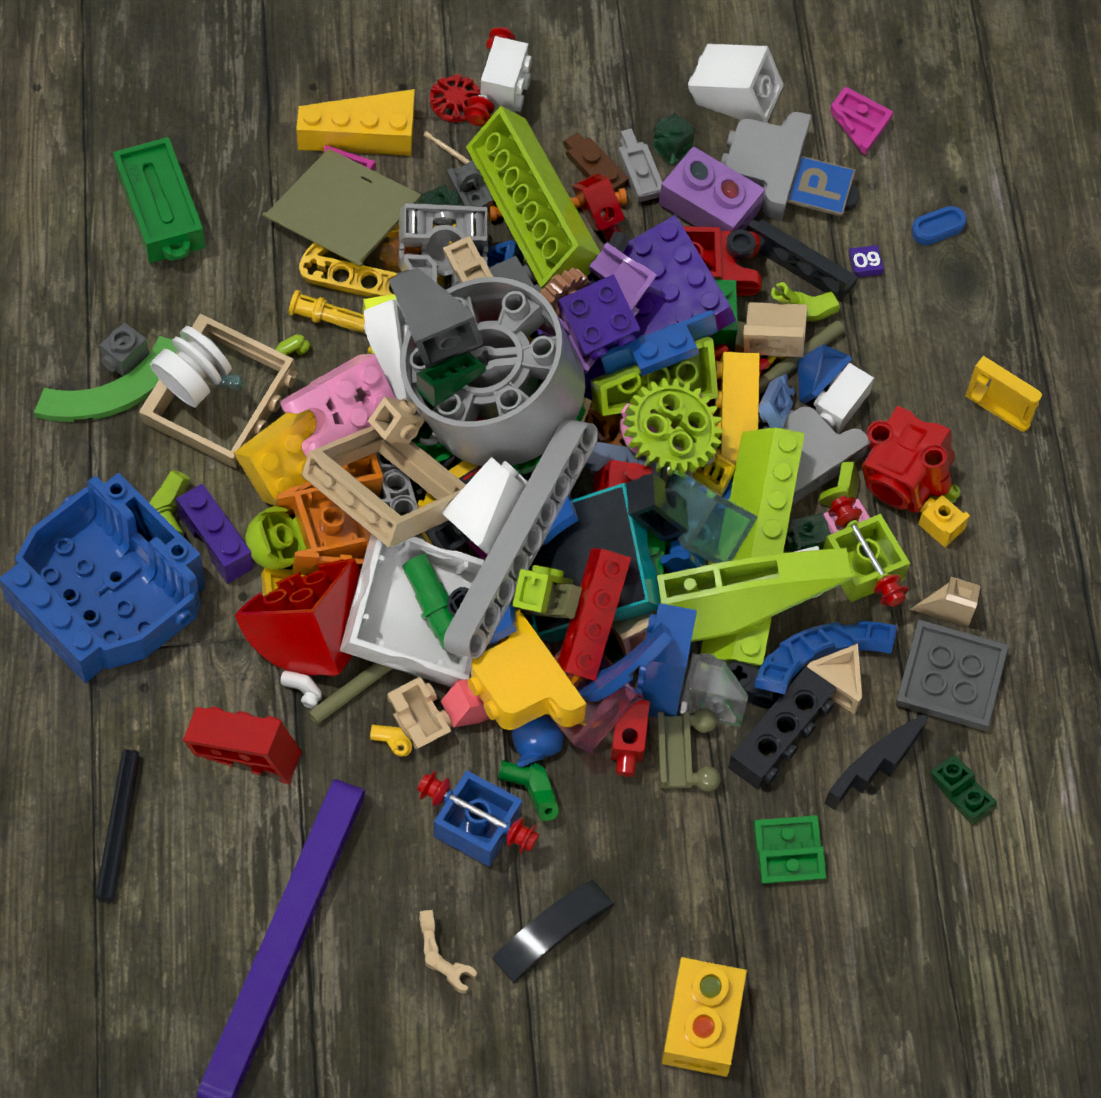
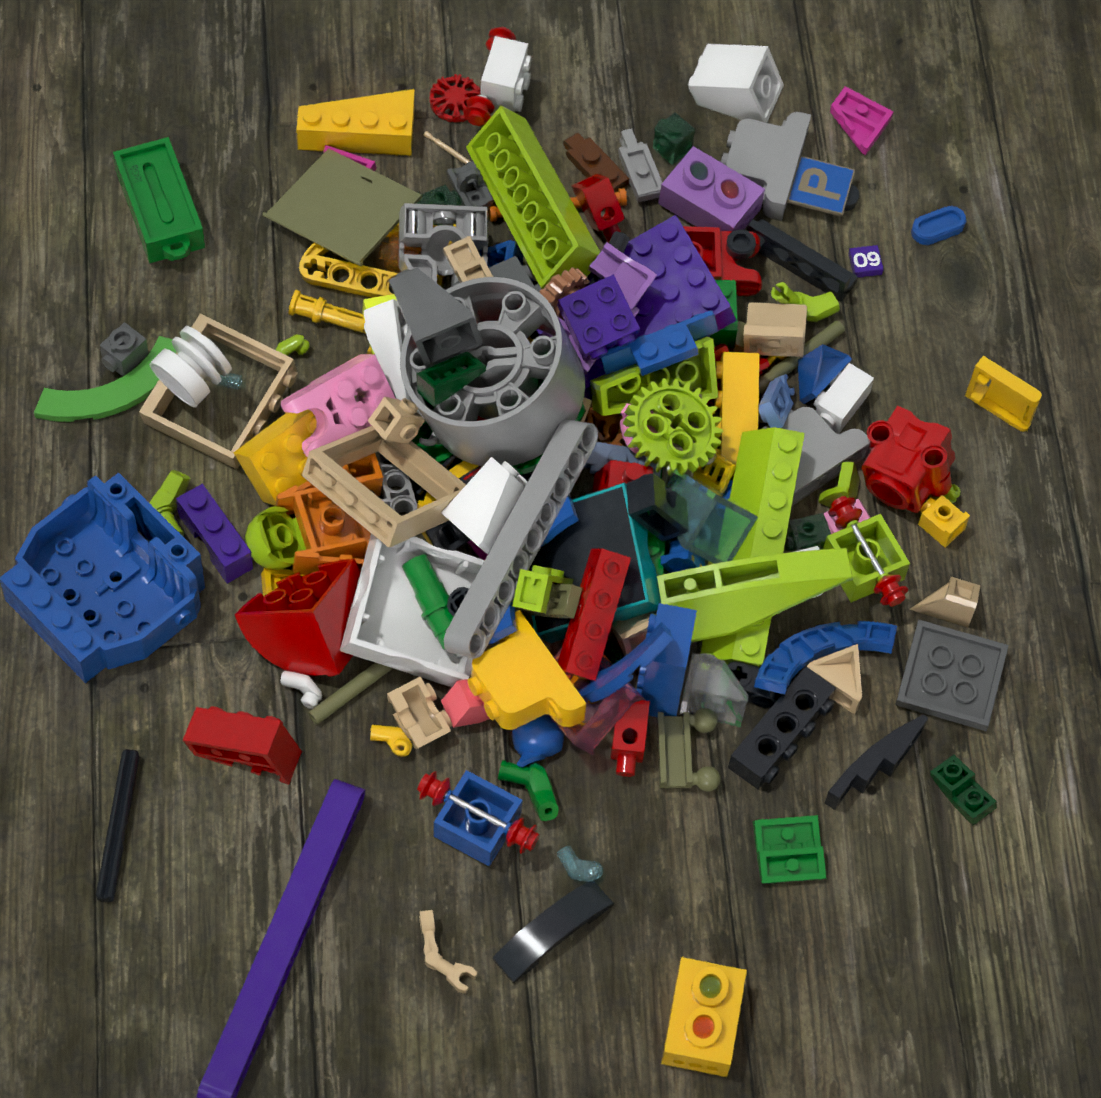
(579, 869): none -> clear light blue arm

